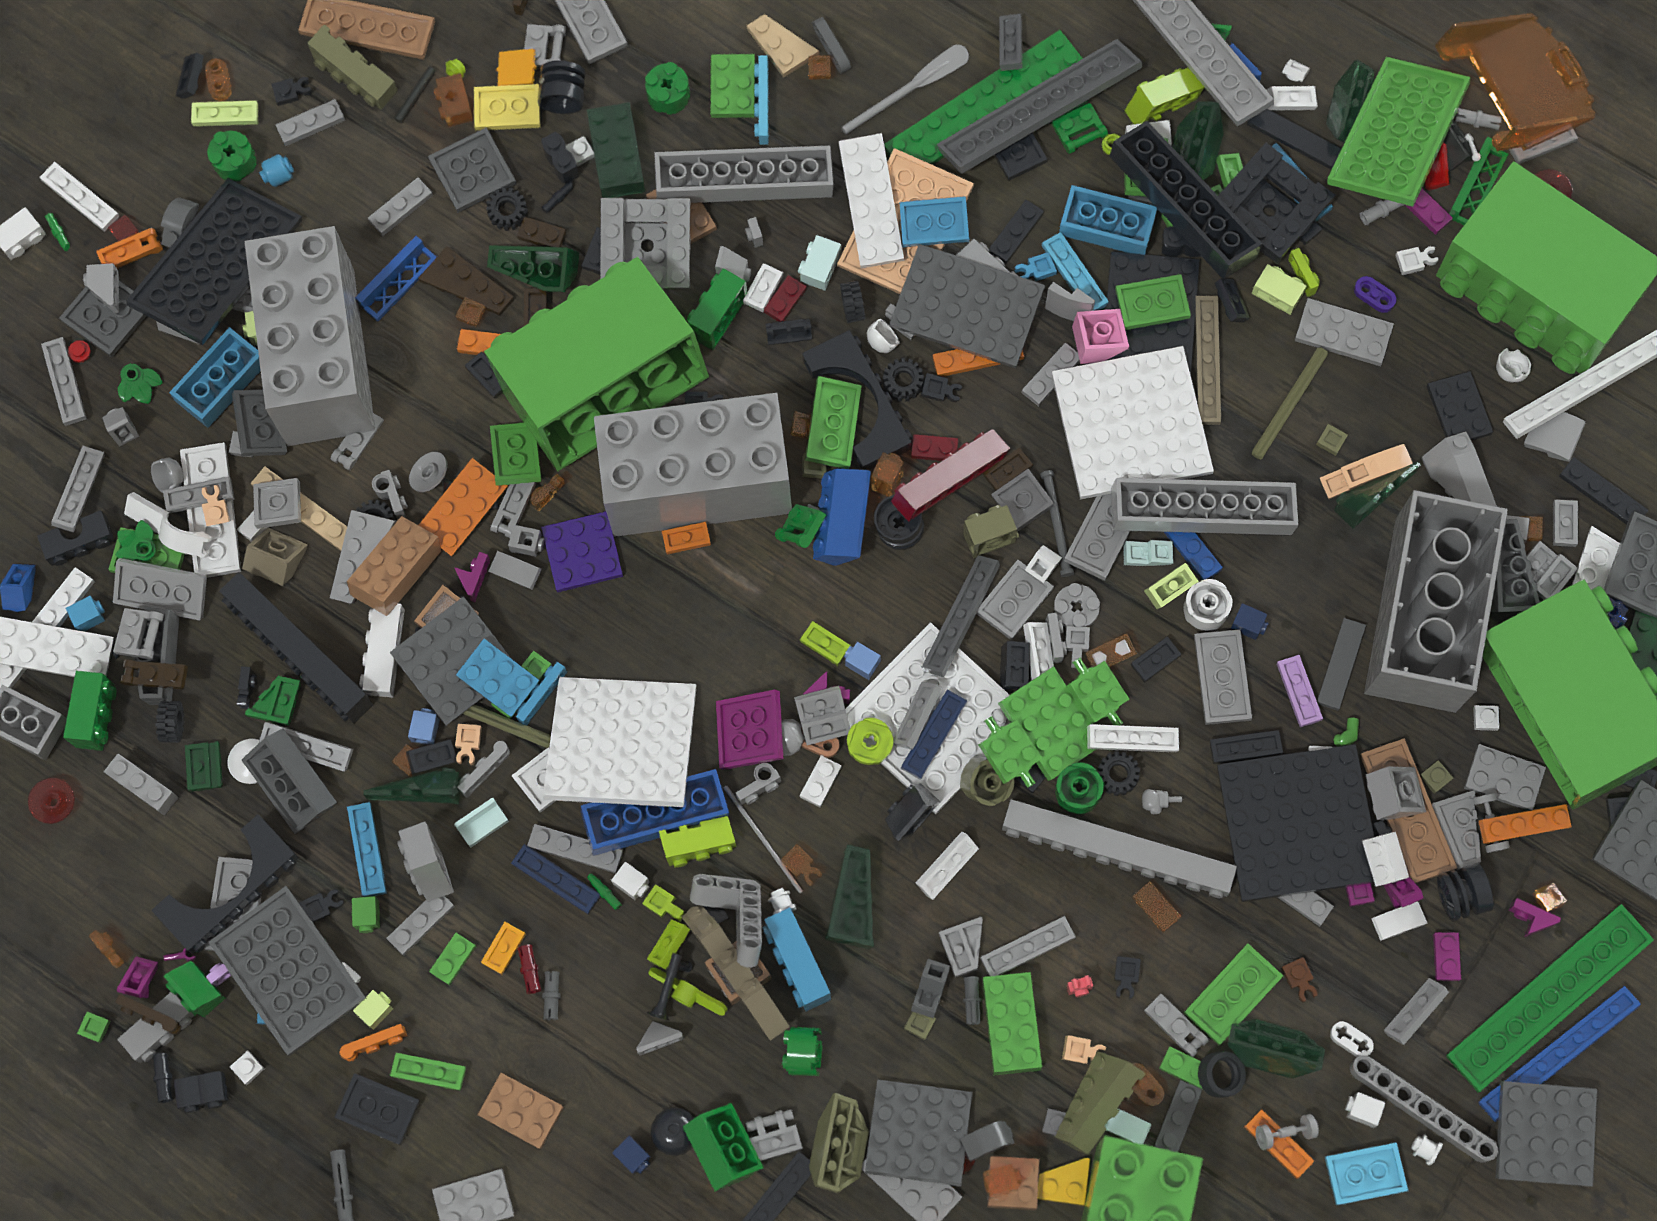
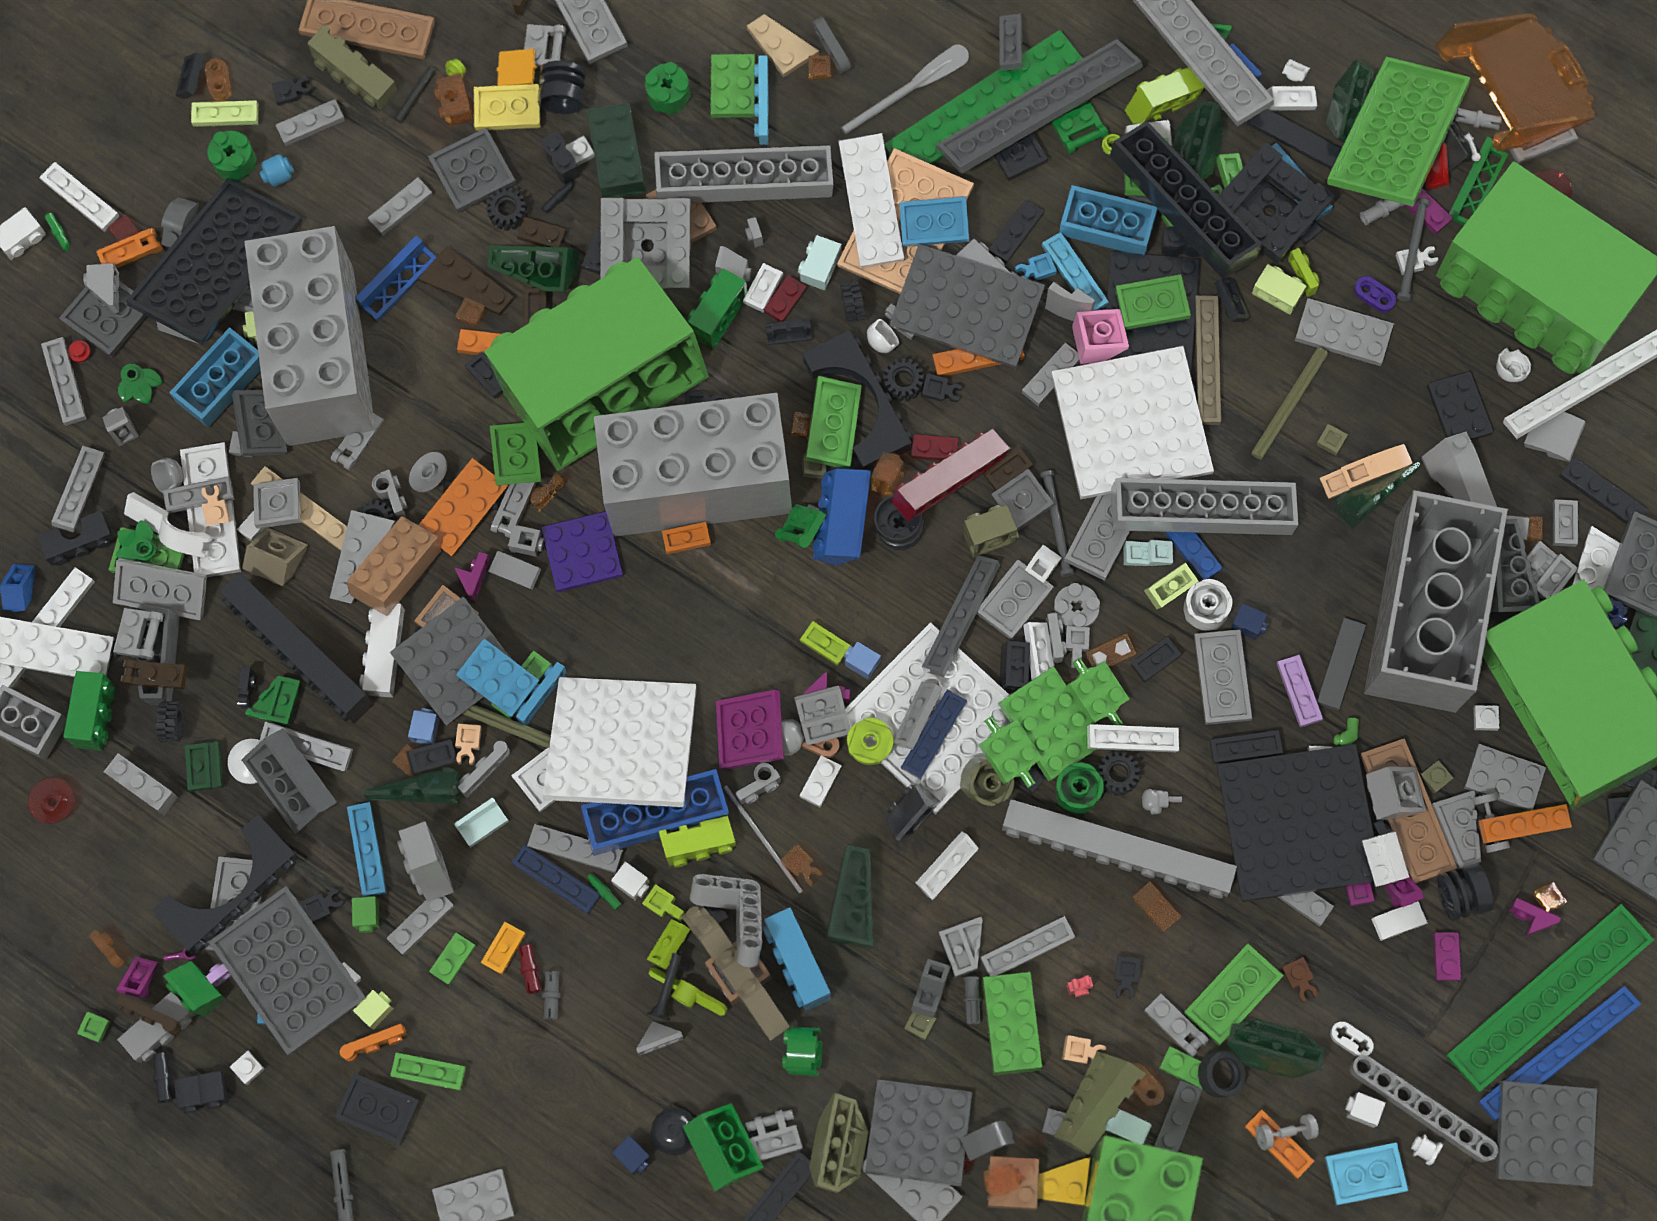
(86, 613): dark azure brick -> none
(520, 1110): medium nougat plate -> none
(781, 901): white brick -> none
(1404, 294): none -> dark grey bar
(1416, 1011): light grey plate -> none

